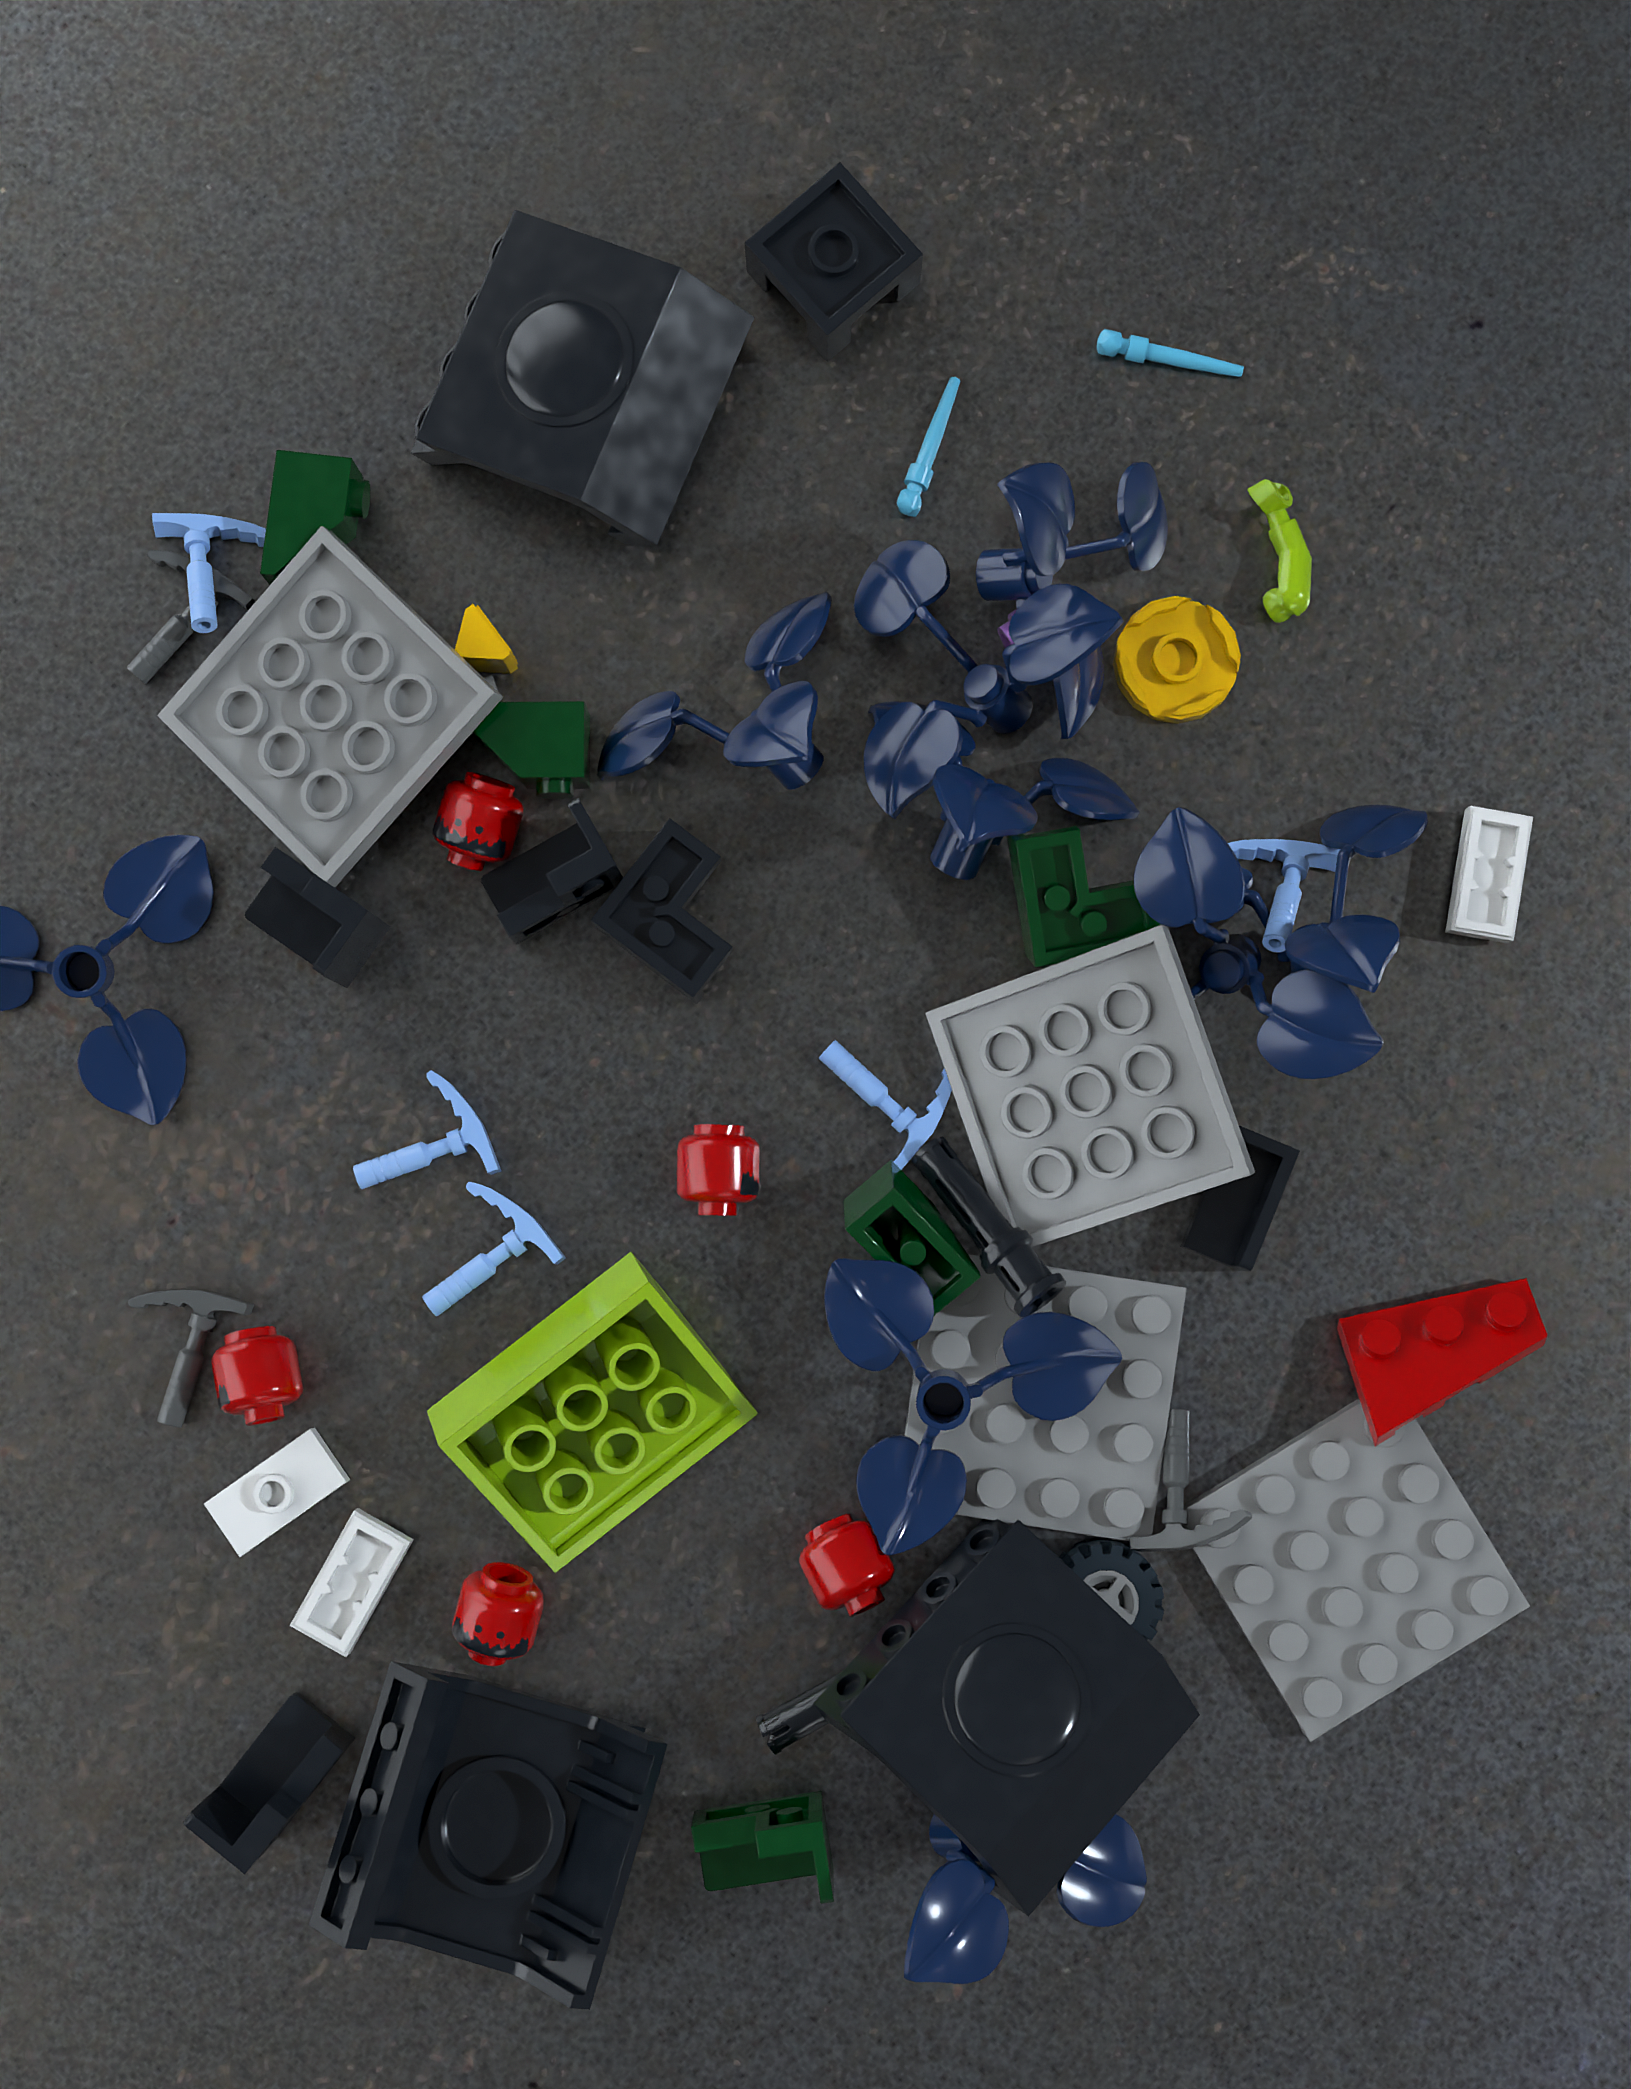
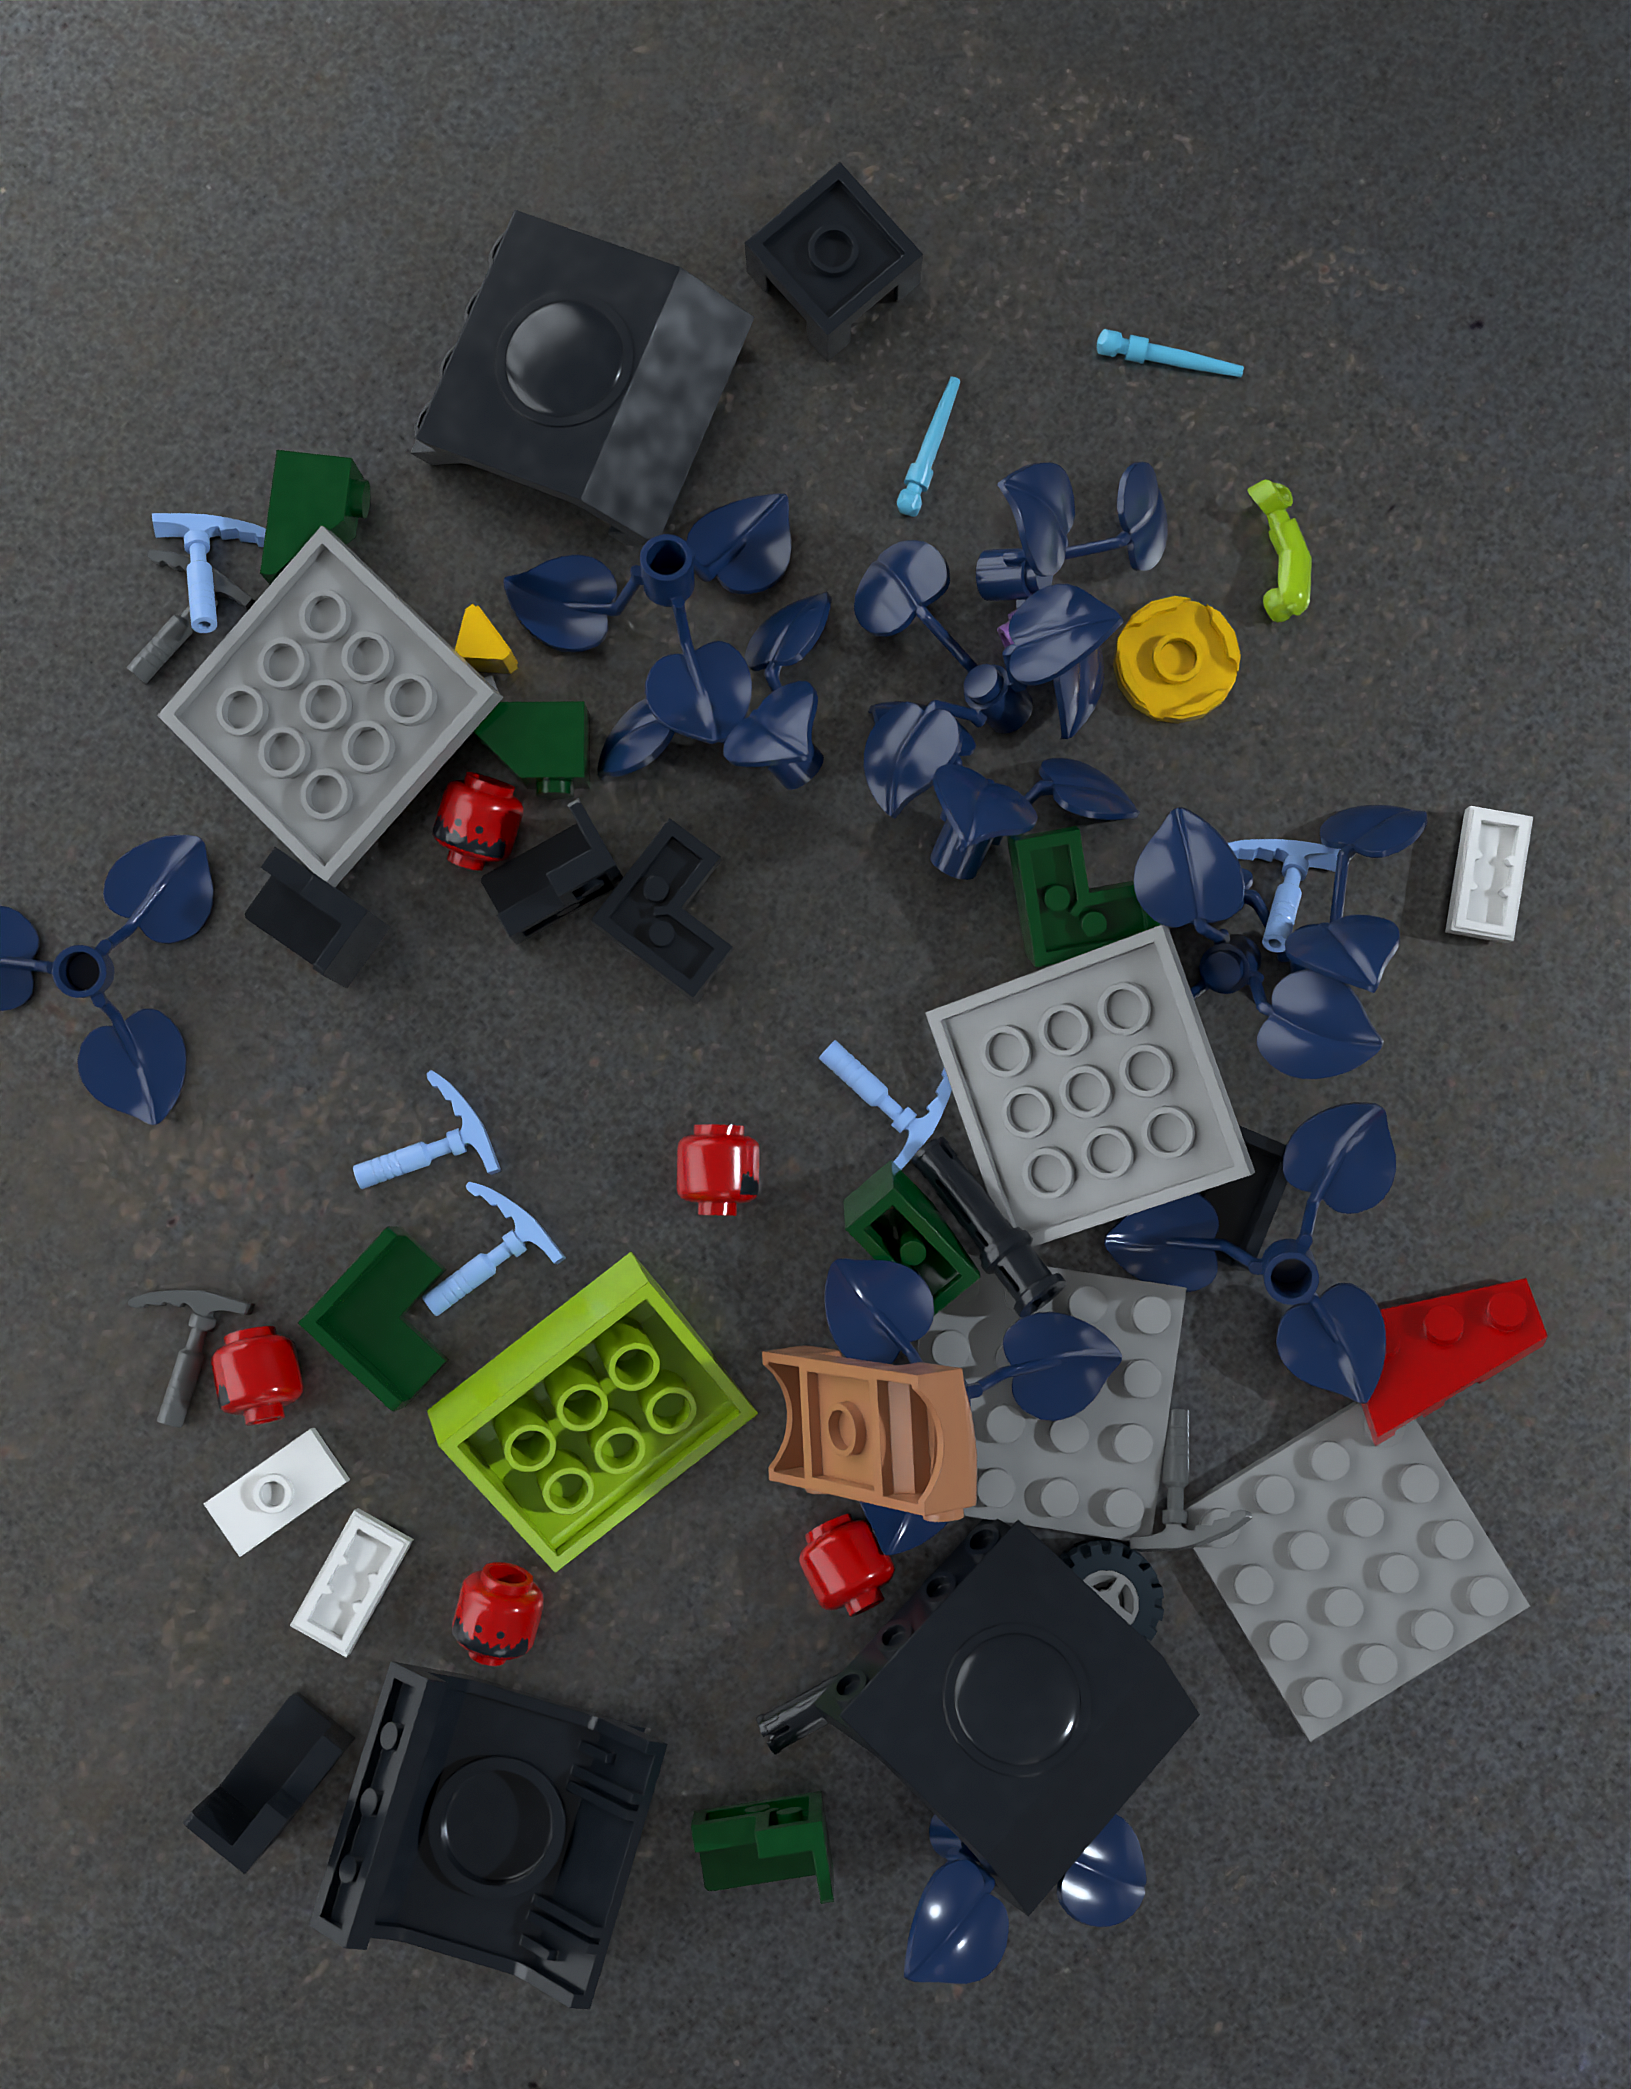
(364, 1319): none -> dark green panel
(692, 692): none -> dark blue plant
(876, 1432): none -> nougat piece
(1326, 1339): none -> dark blue plant

